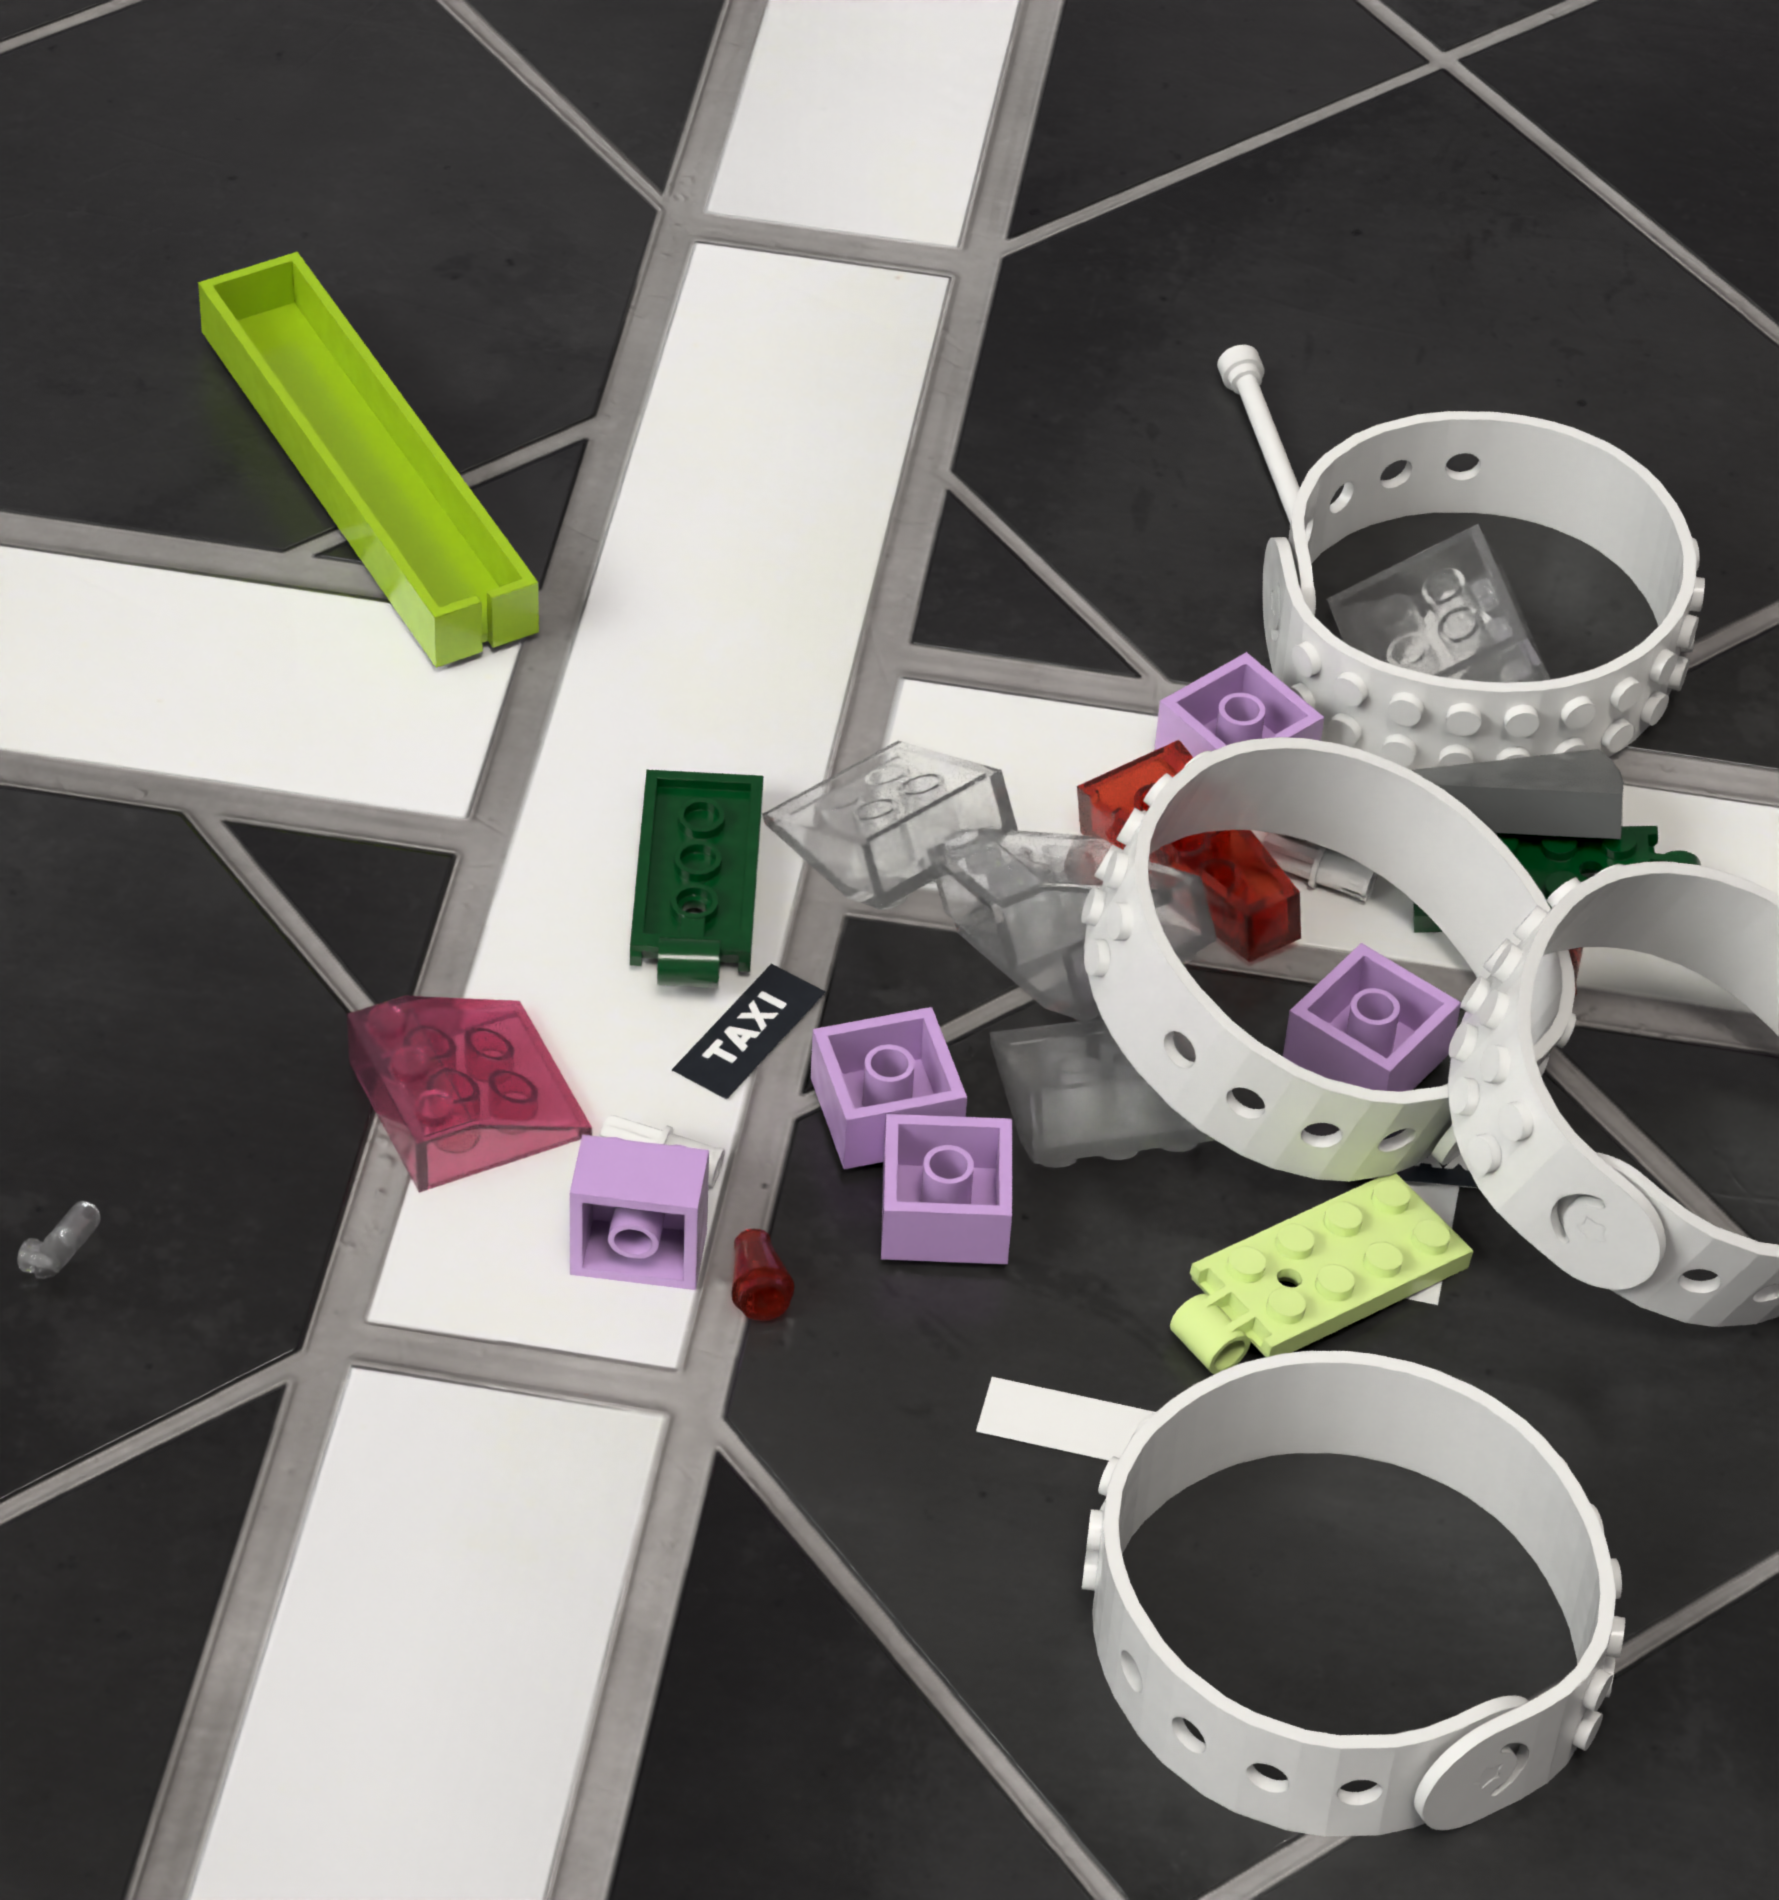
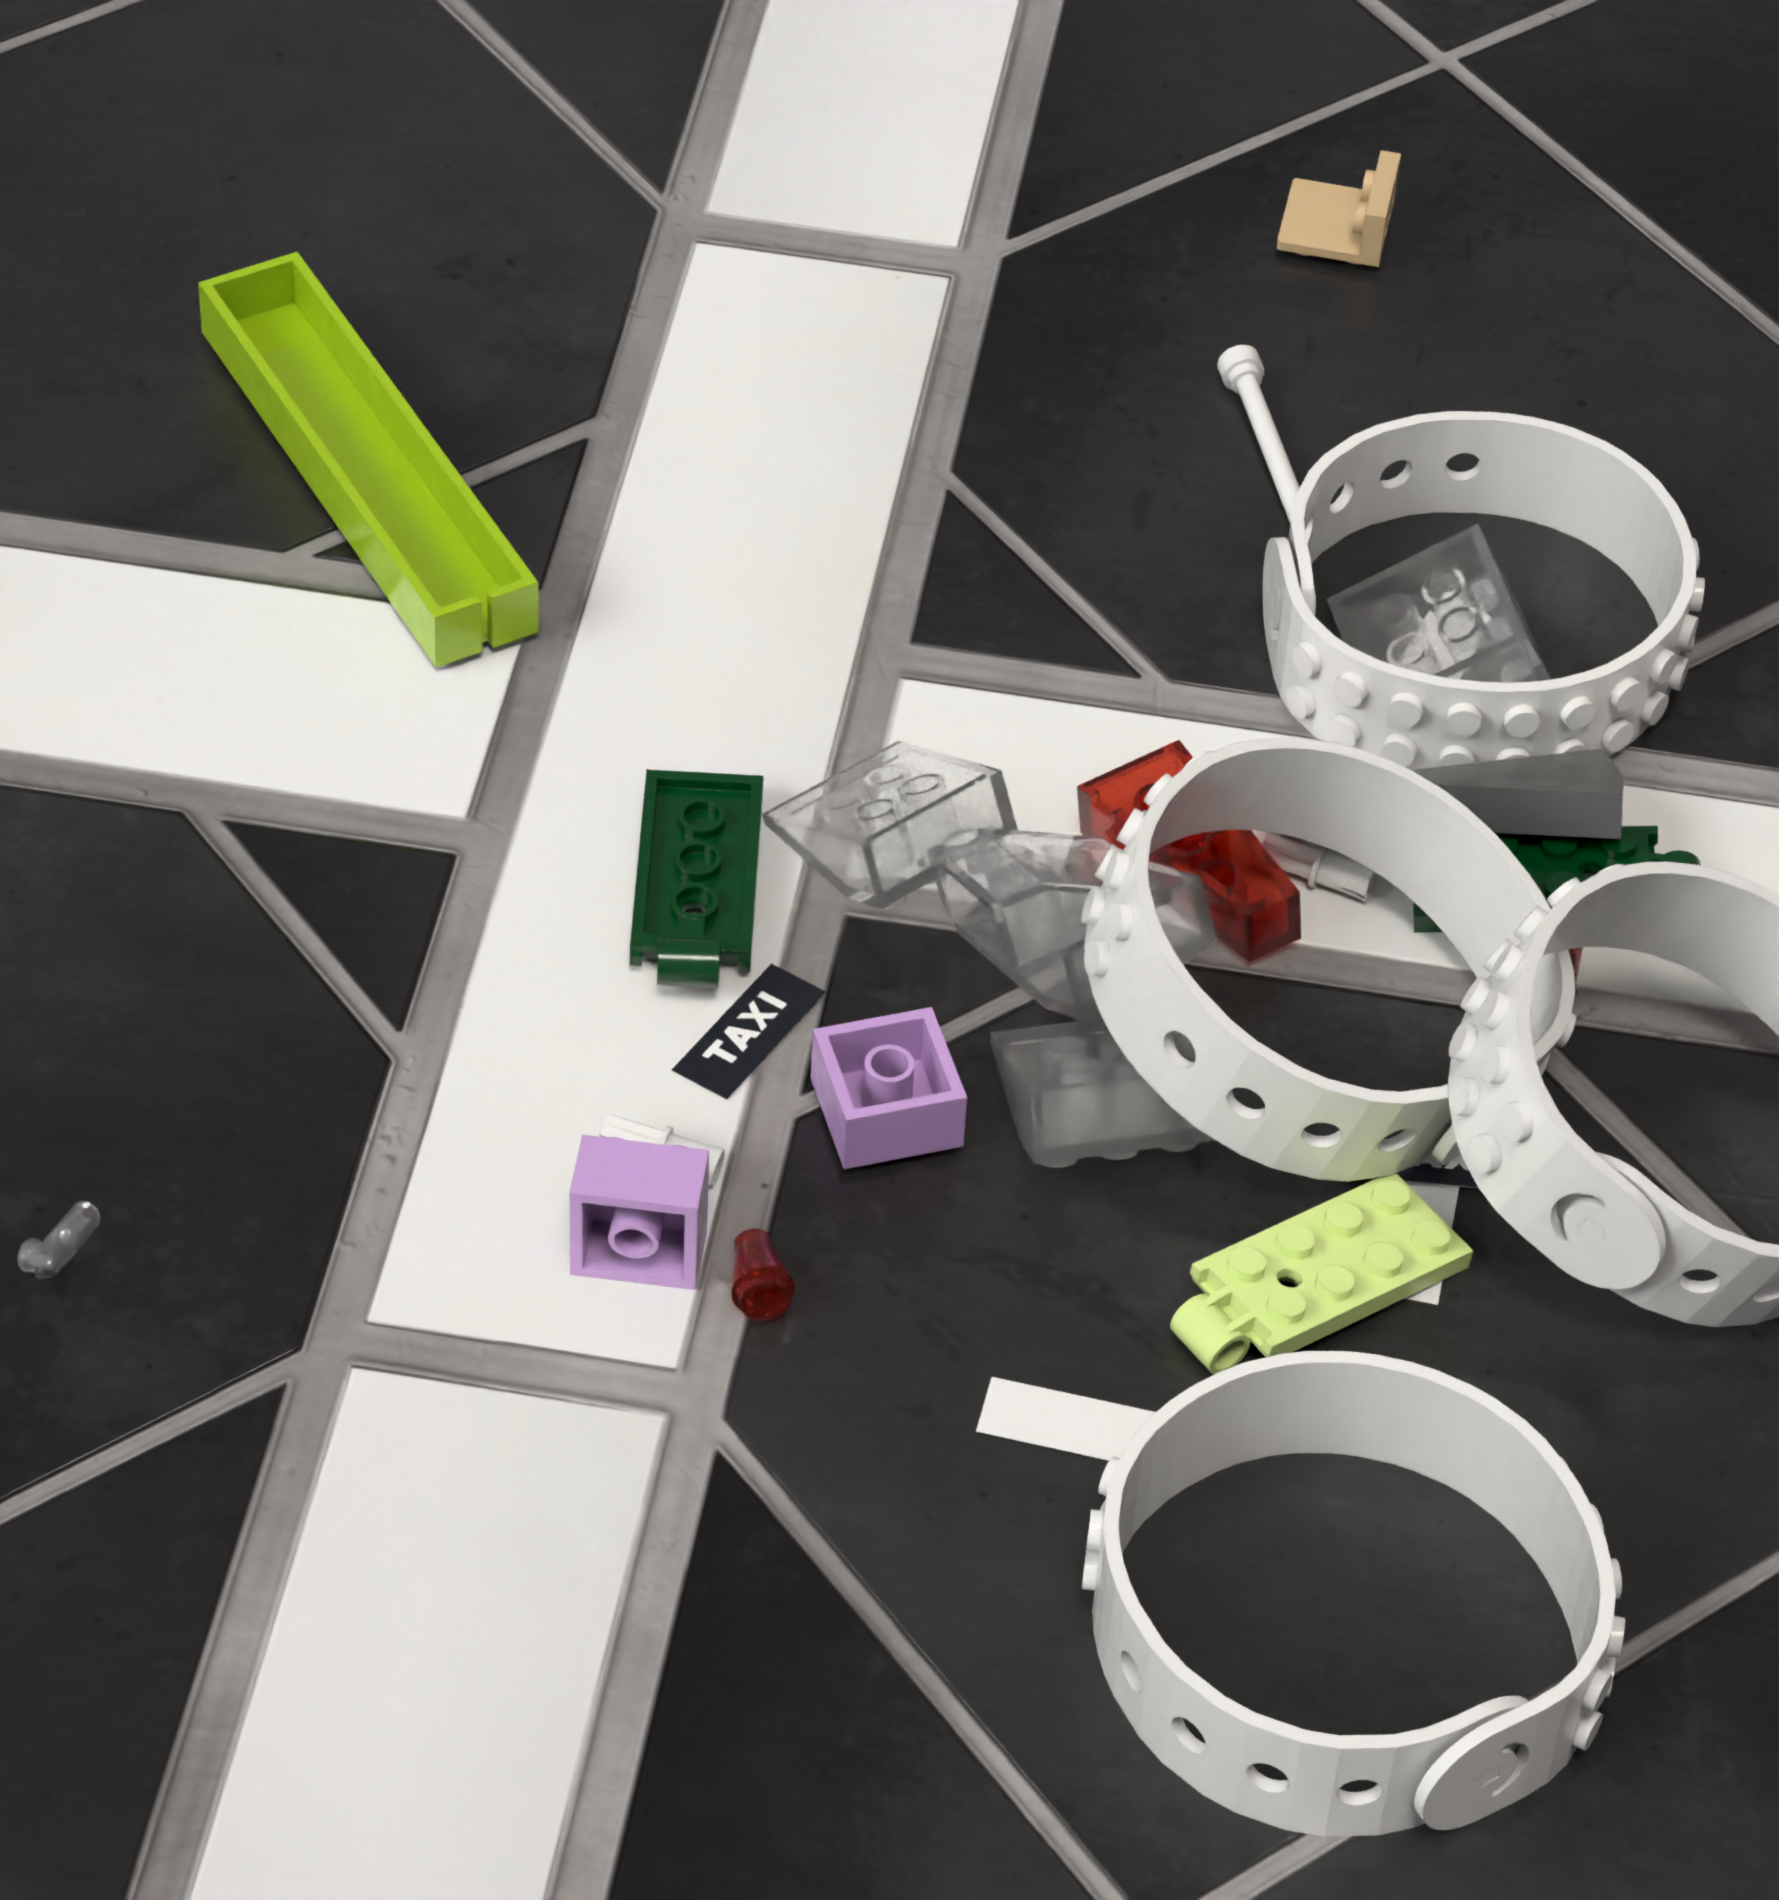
(461, 1084): clear pink slope -> none
(947, 1189): lavender brick -> none
(1234, 706): lavender brick -> none
(1340, 219): none -> tan bracket
(1371, 1025): lavender brick -> none

